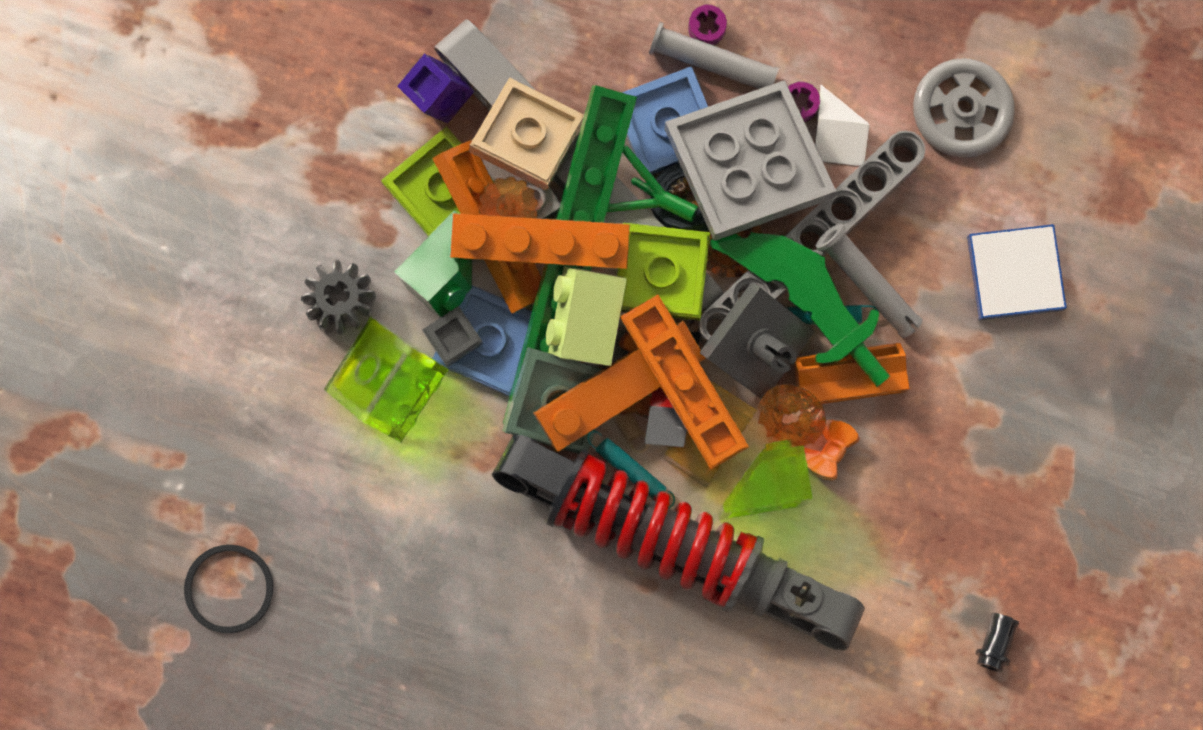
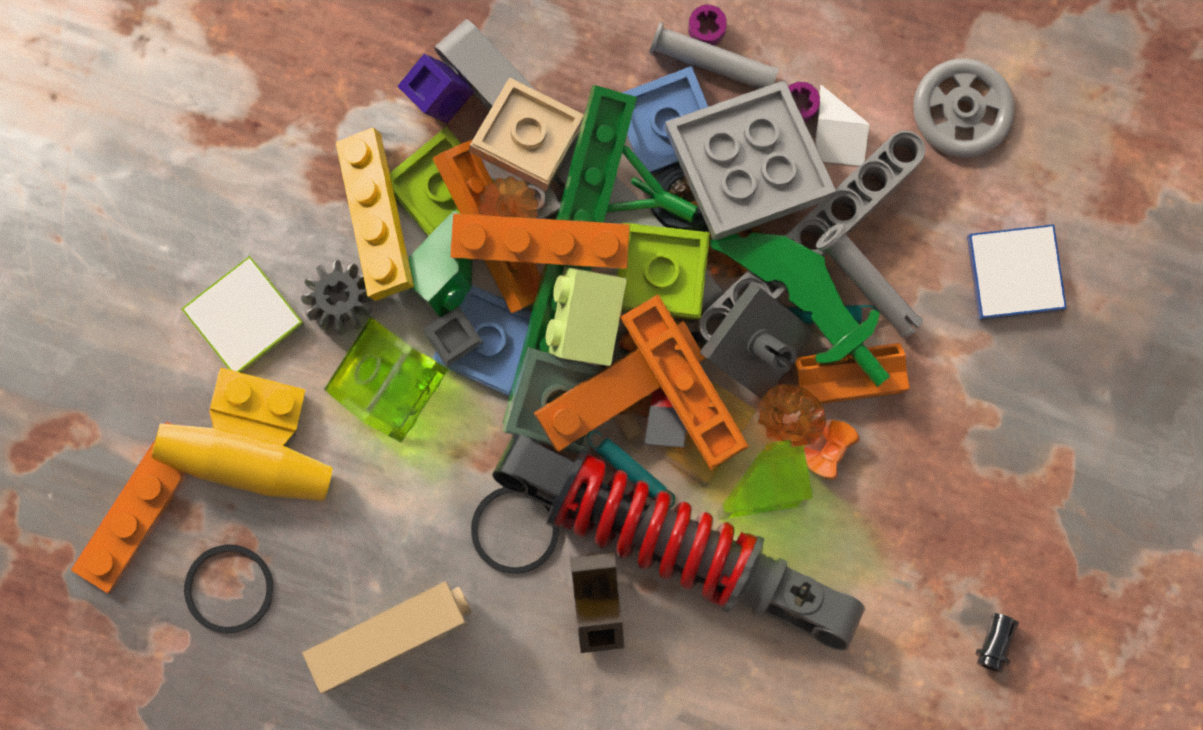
(128, 522): none -> orange plate
(242, 316): none -> white tile
(247, 441): none -> yellow plate
(374, 214): none -> yellow plate
(387, 637): none -> tan slope
(513, 570): none -> black piece
(597, 602): none -> dark brown brick

